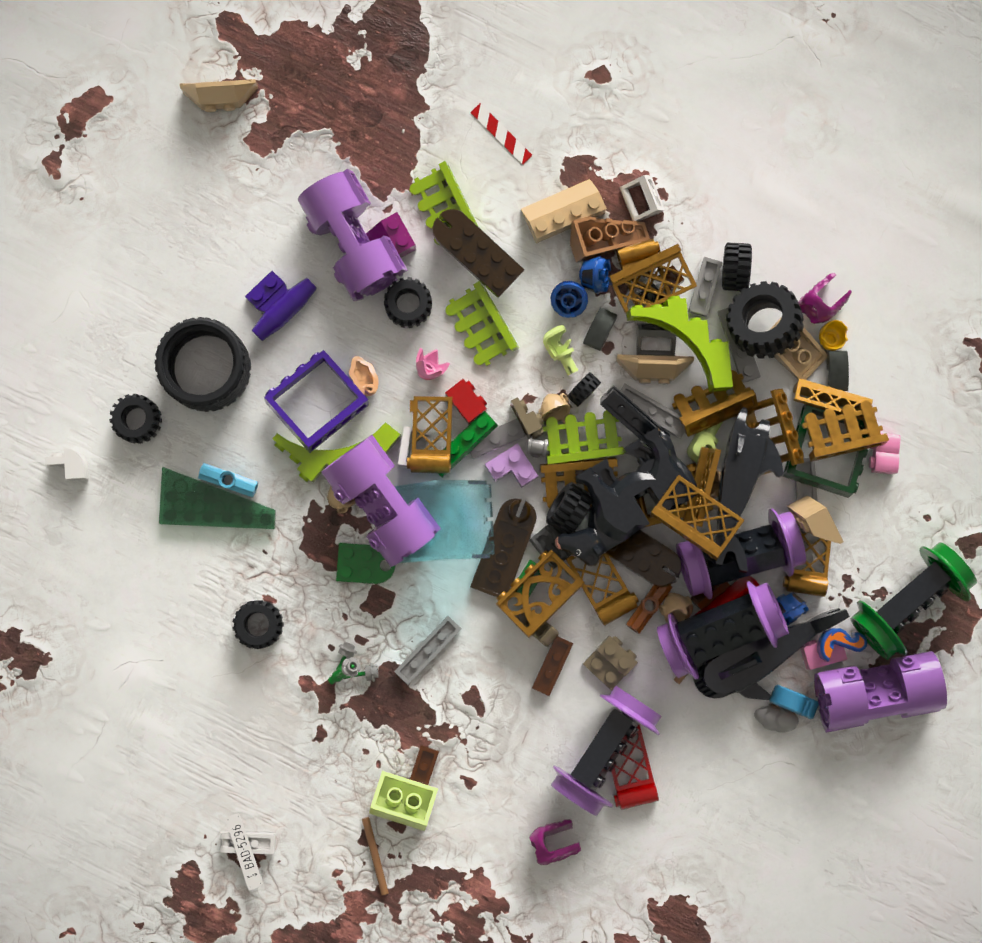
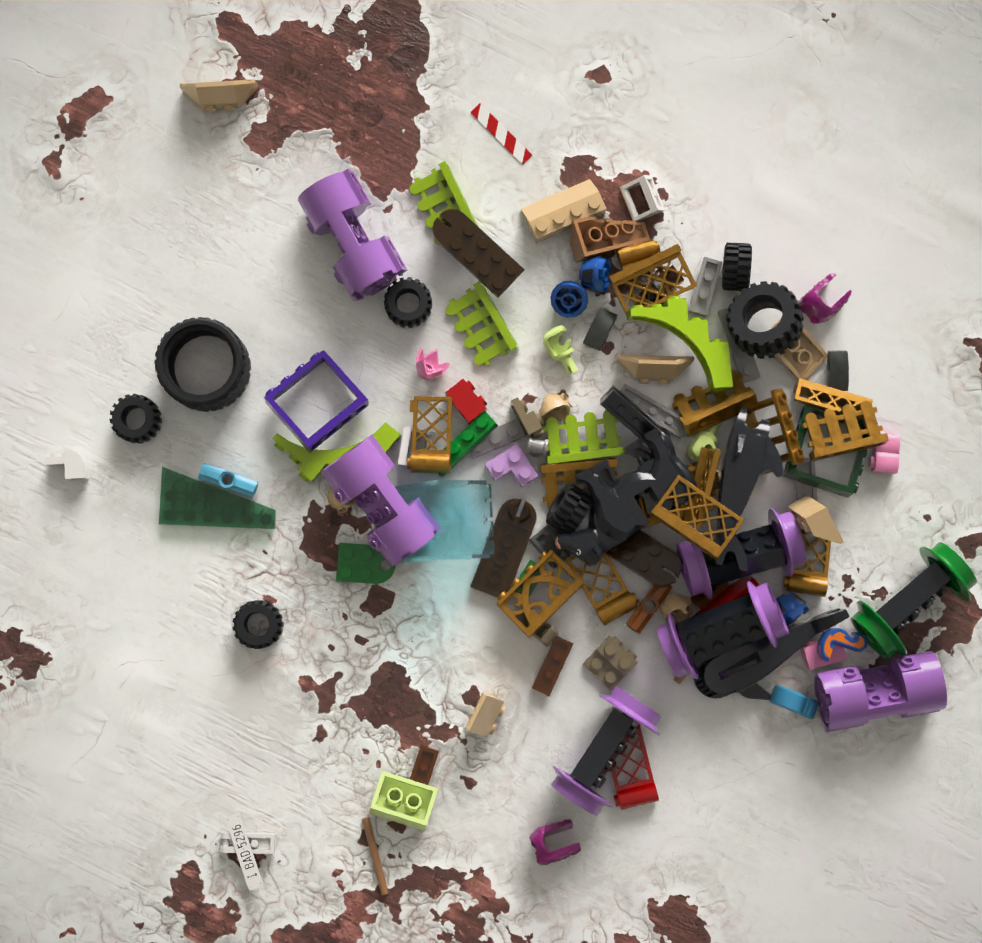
(277, 302): dark purple plate -> none
(350, 667): light grey plant -> none
(363, 376): light nougat arm -> none
(396, 230): magenta slope -> none
(427, 650): light grey plate -> none
(485, 714): none -> tan slope
(583, 389): black tyre -> none
(653, 330): dark grey tile -> none
(776, 718): light grey arm -> none
(833, 335): yellow hair -> none

